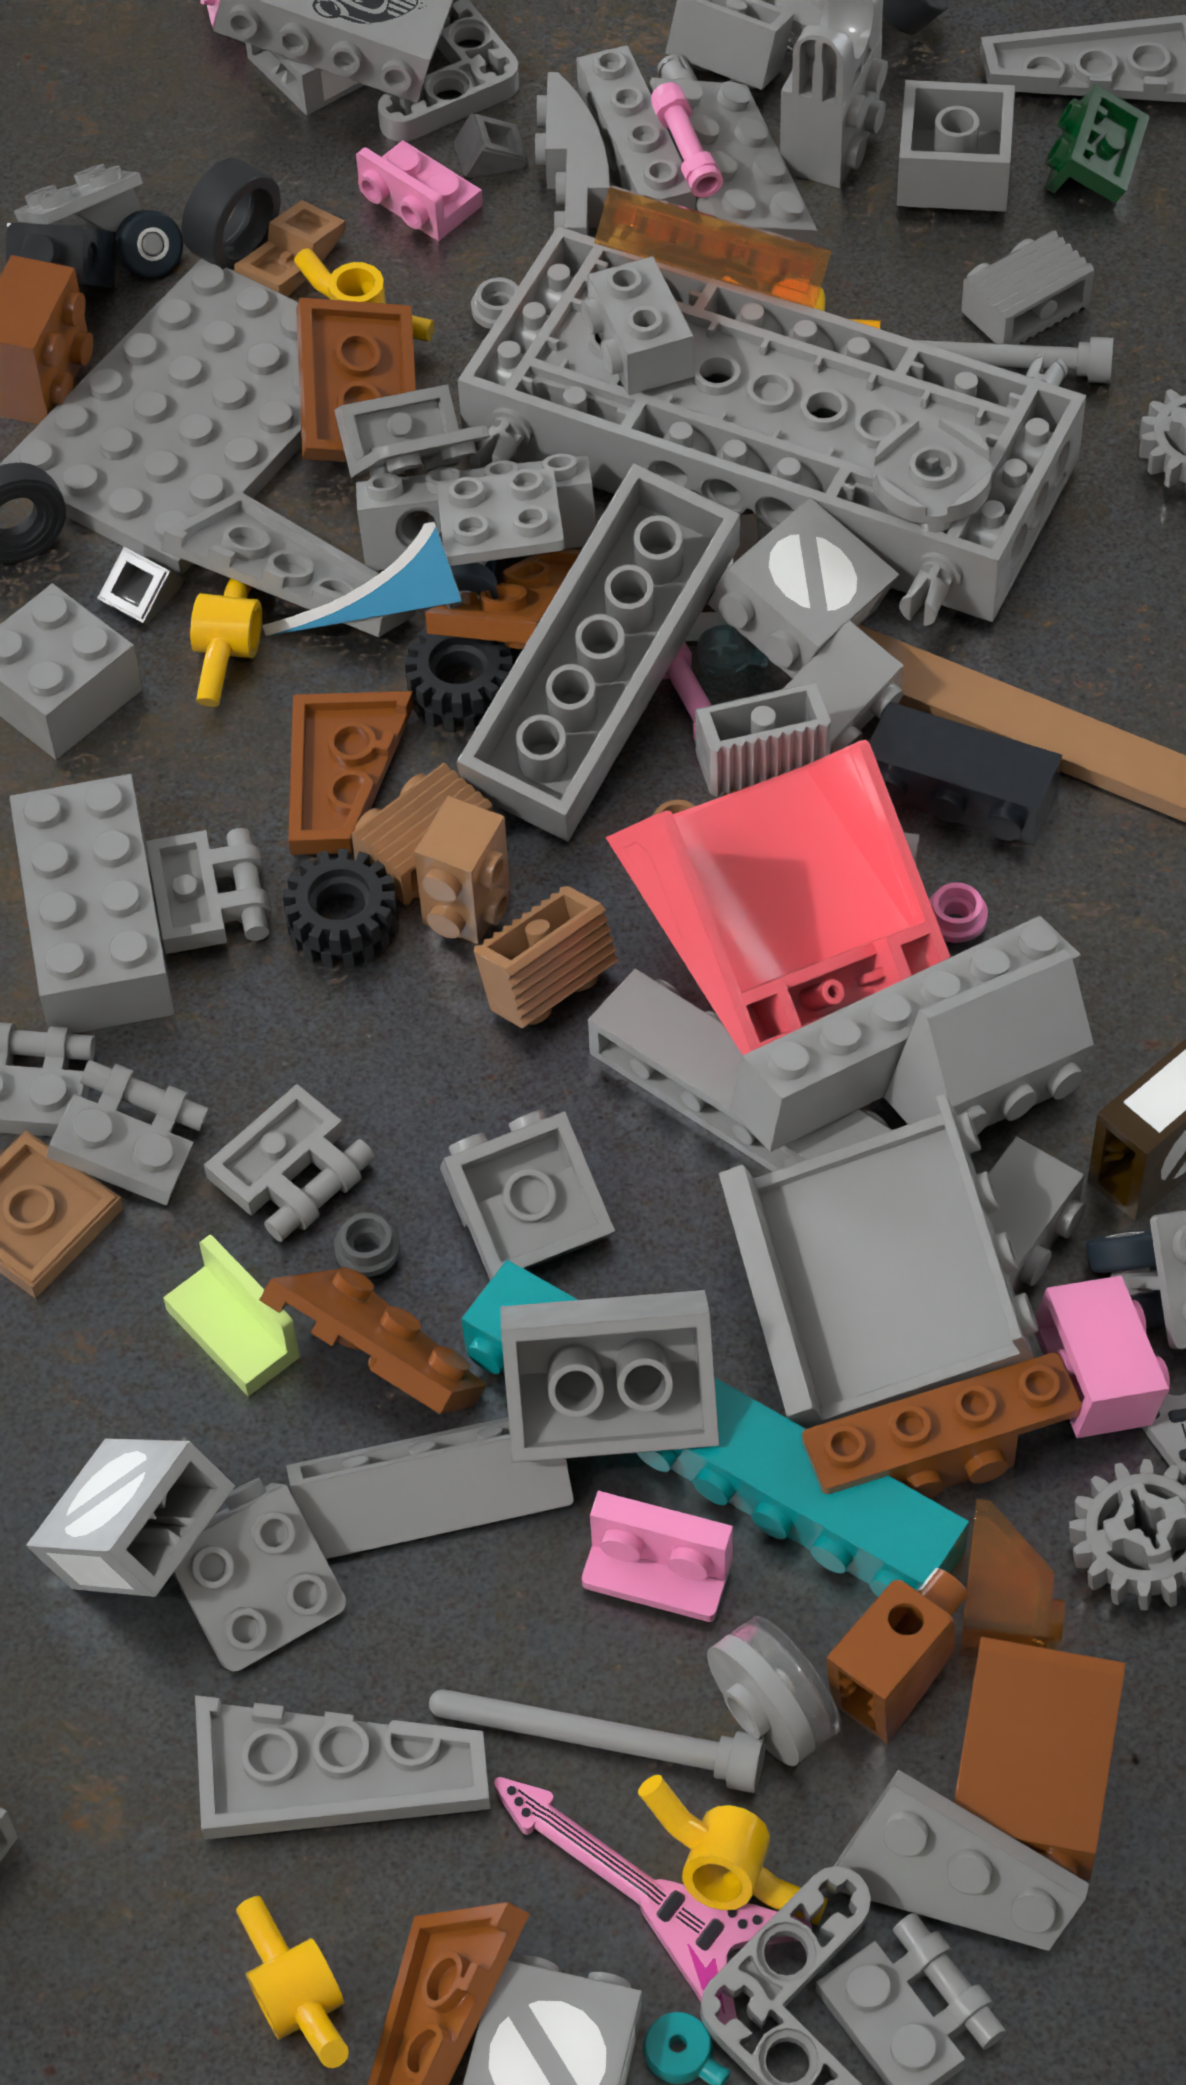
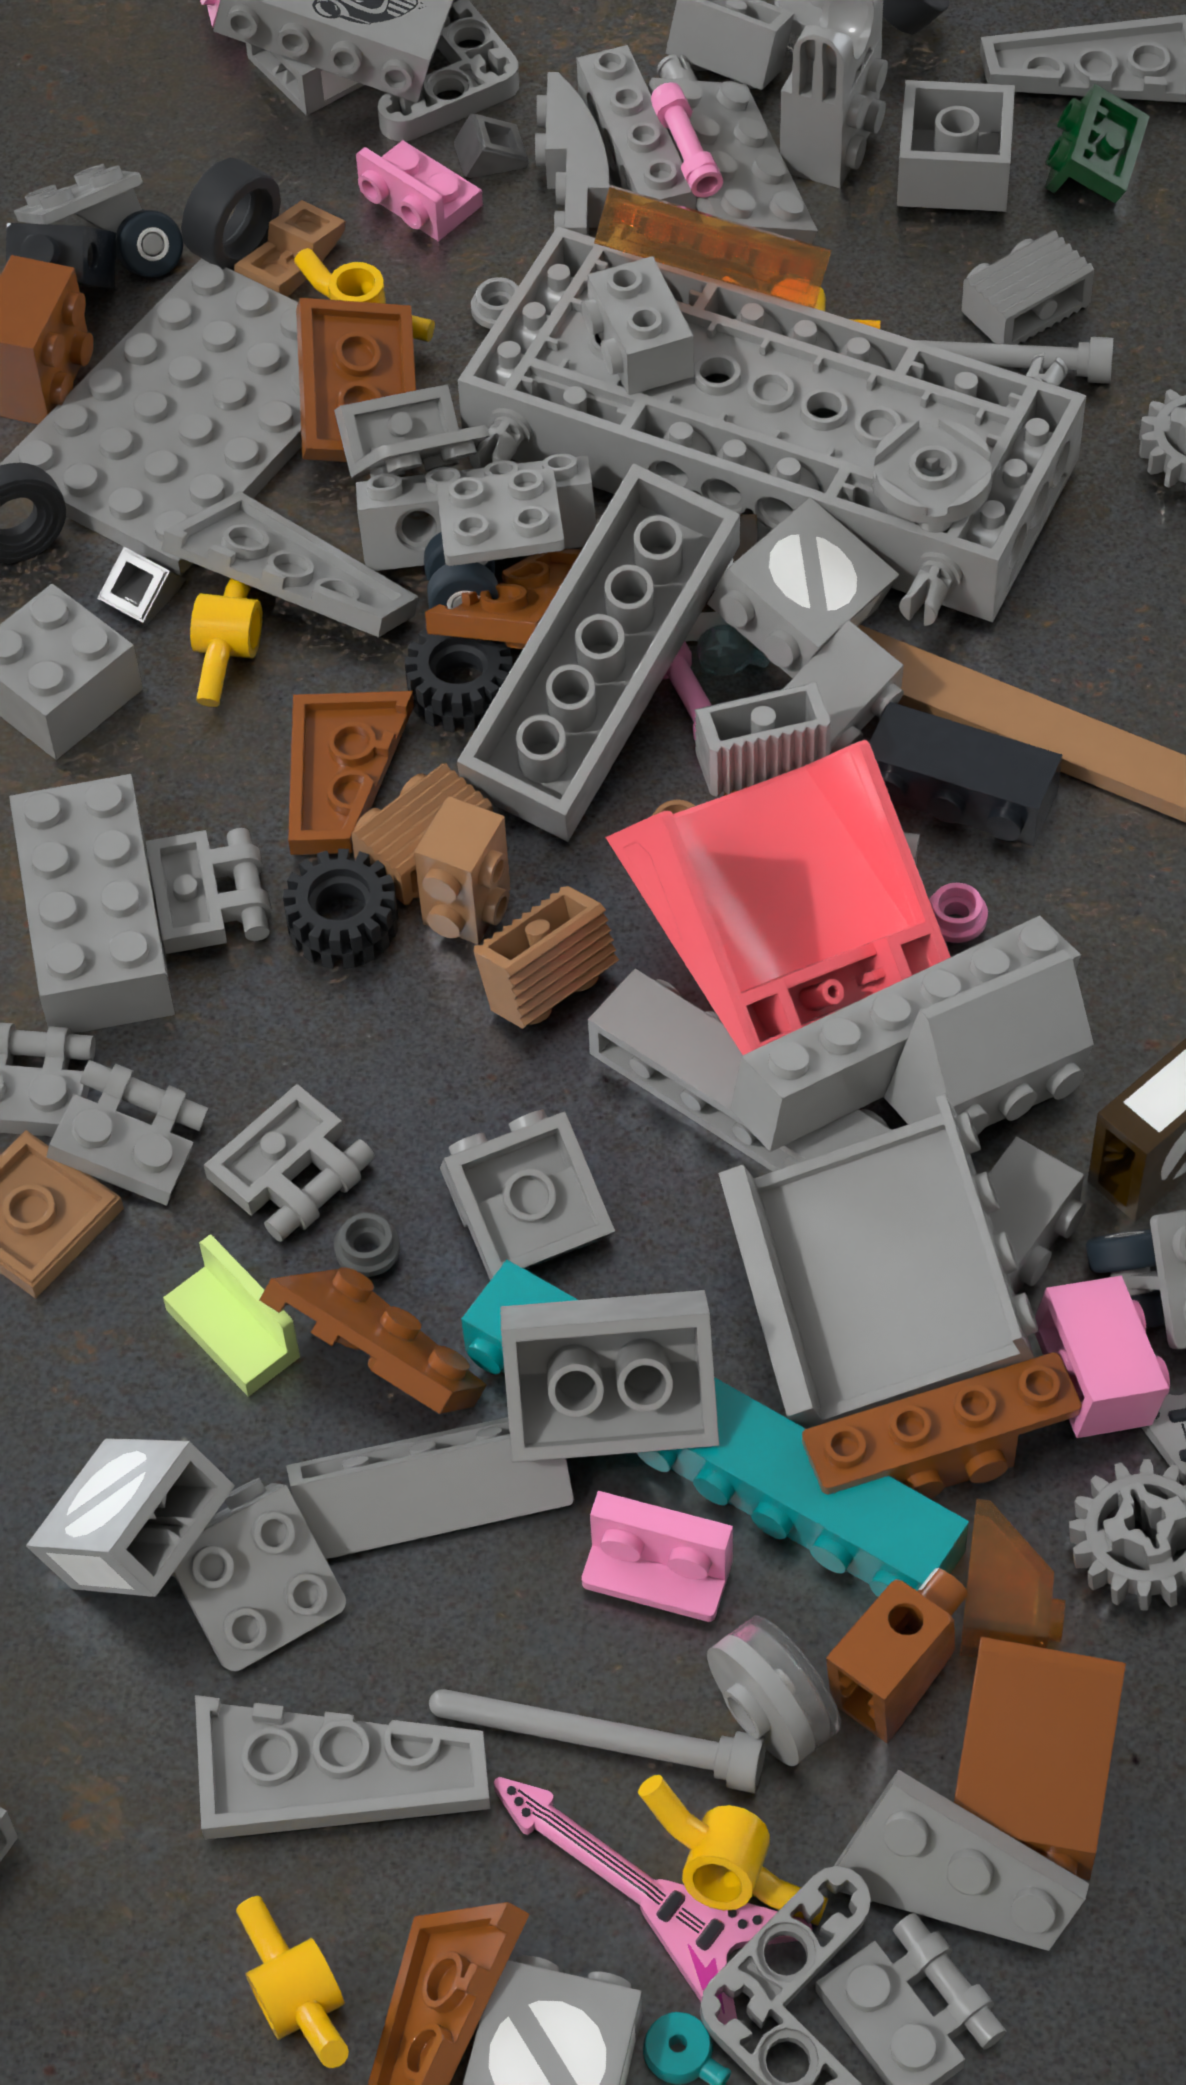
(412, 582): dark azure sticker -> none

